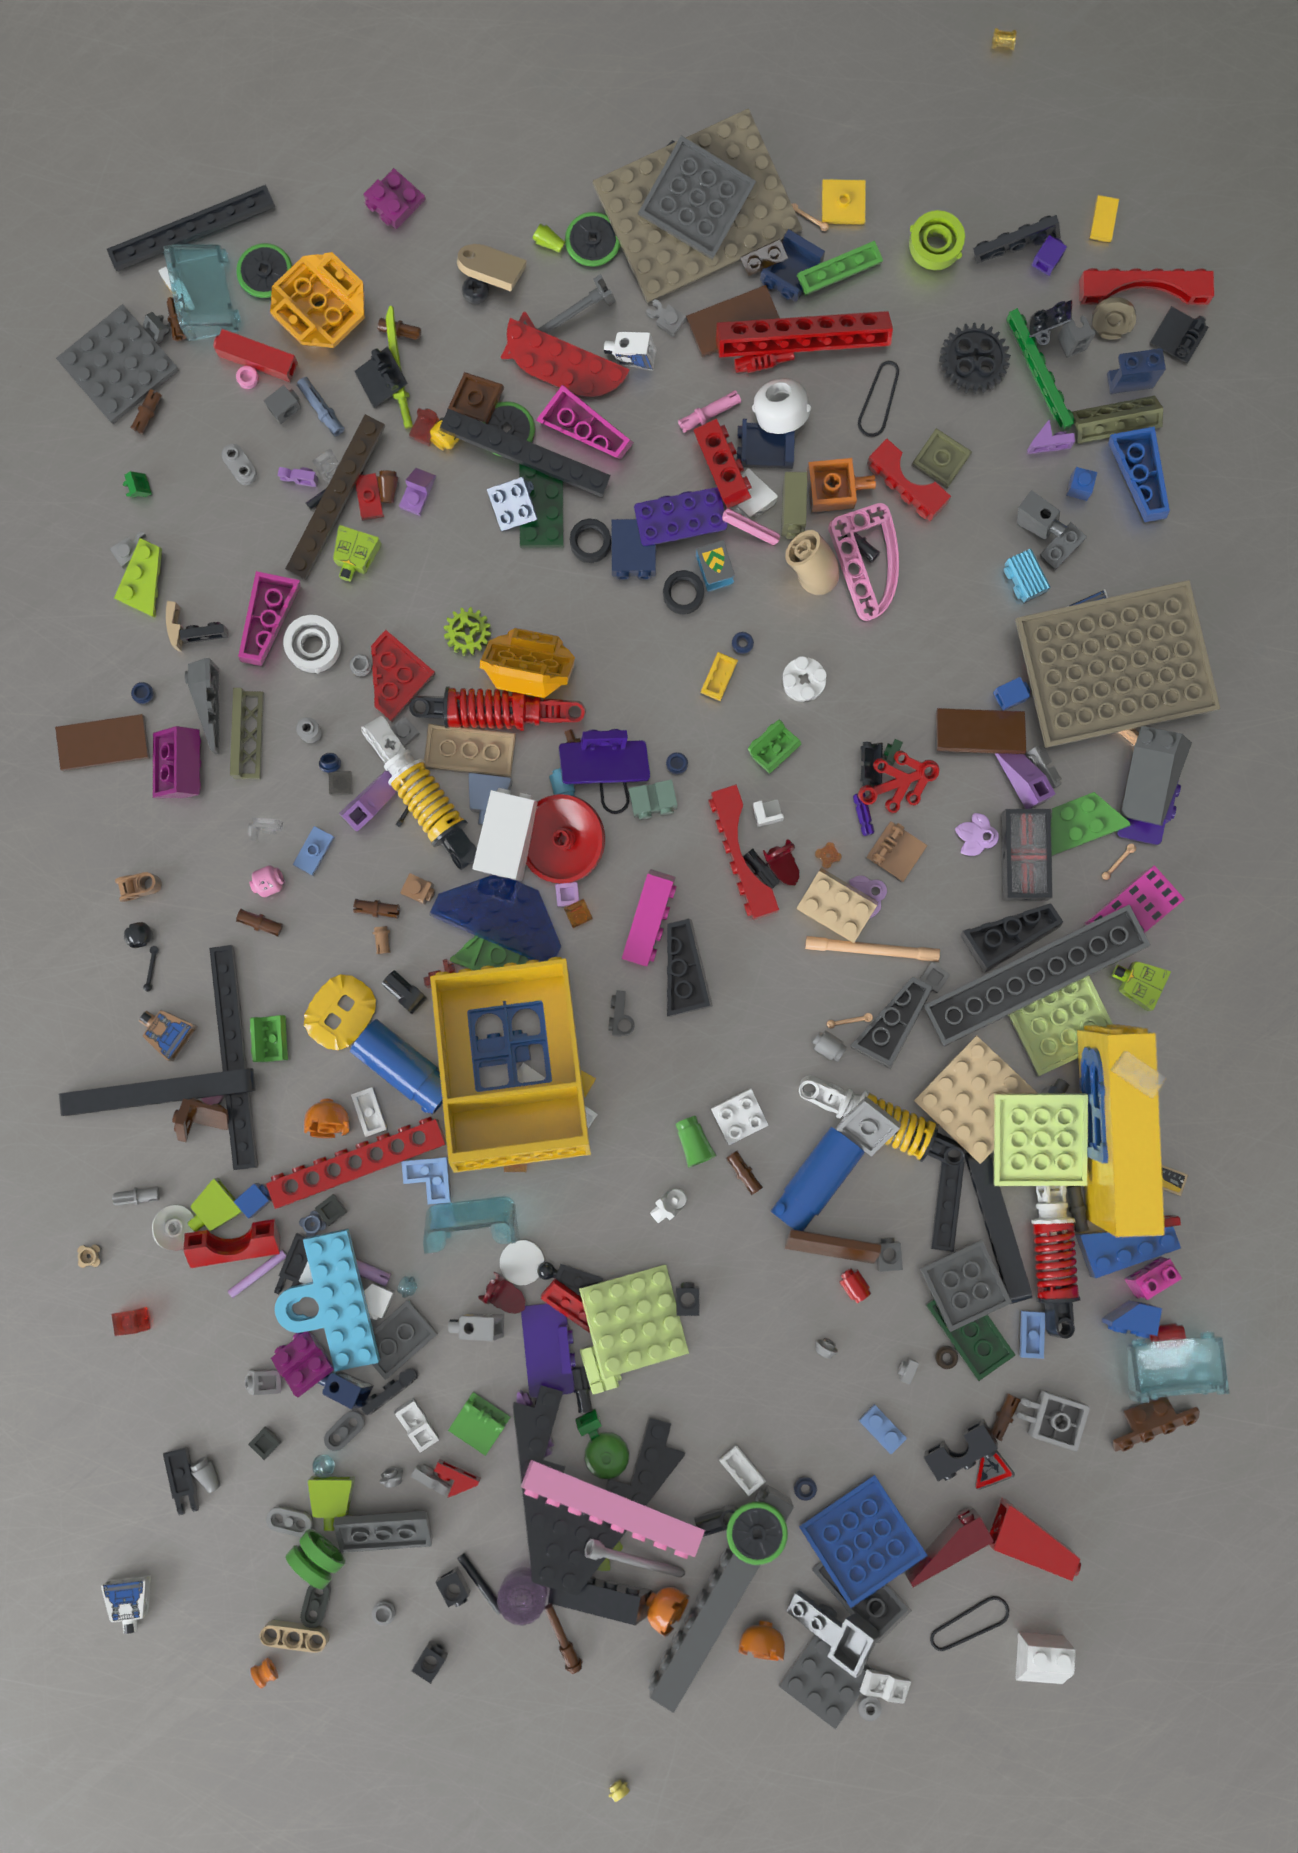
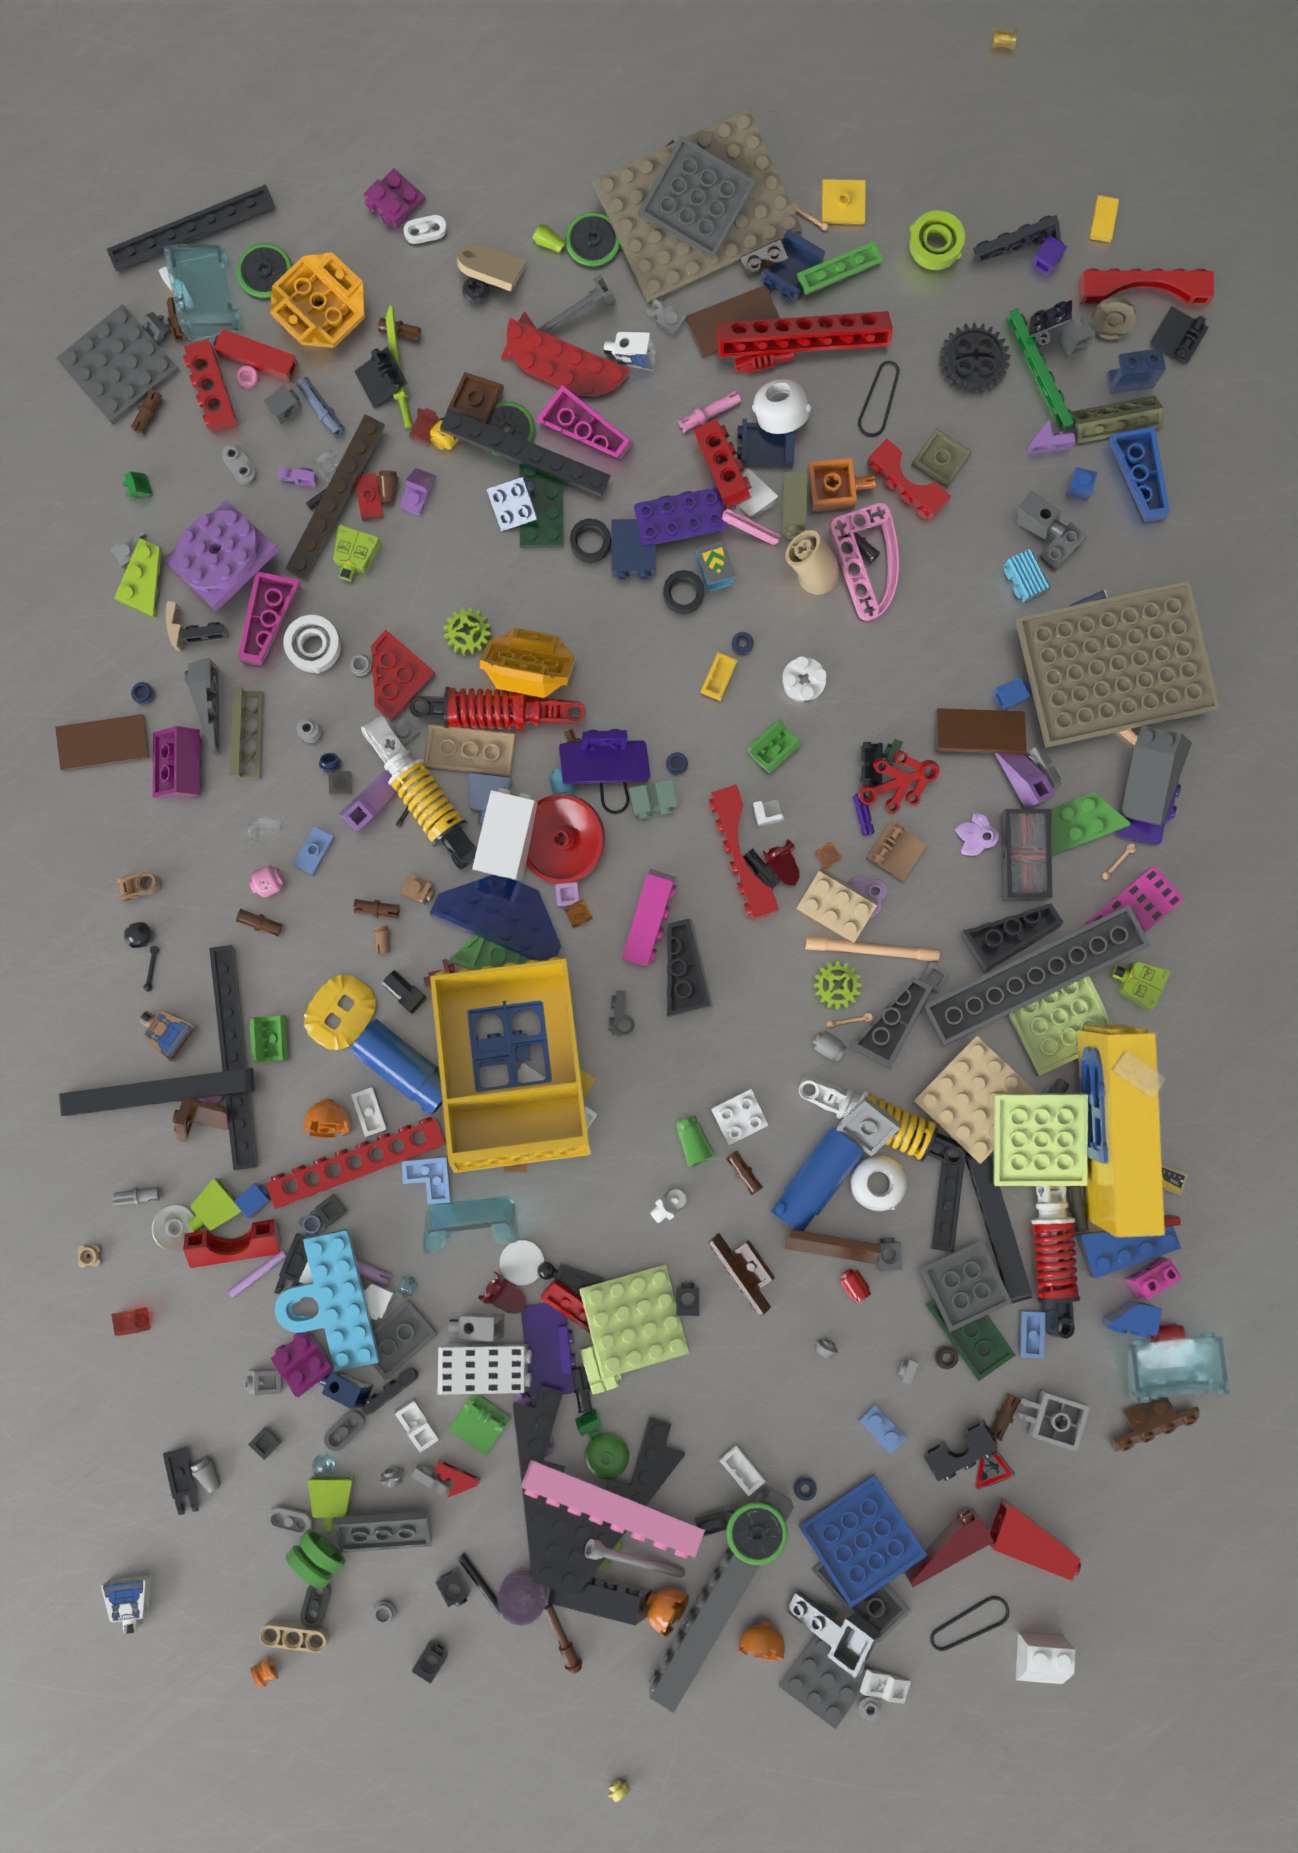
(197, 355): none -> red brick
(220, 574): none -> medium lavender piece
(425, 228): none -> white plate
(483, 1368): none -> white slope
(746, 1269): none -> reddish brown bracket
(845, 992): none -> lime gear
(896, 1178): none -> white piece

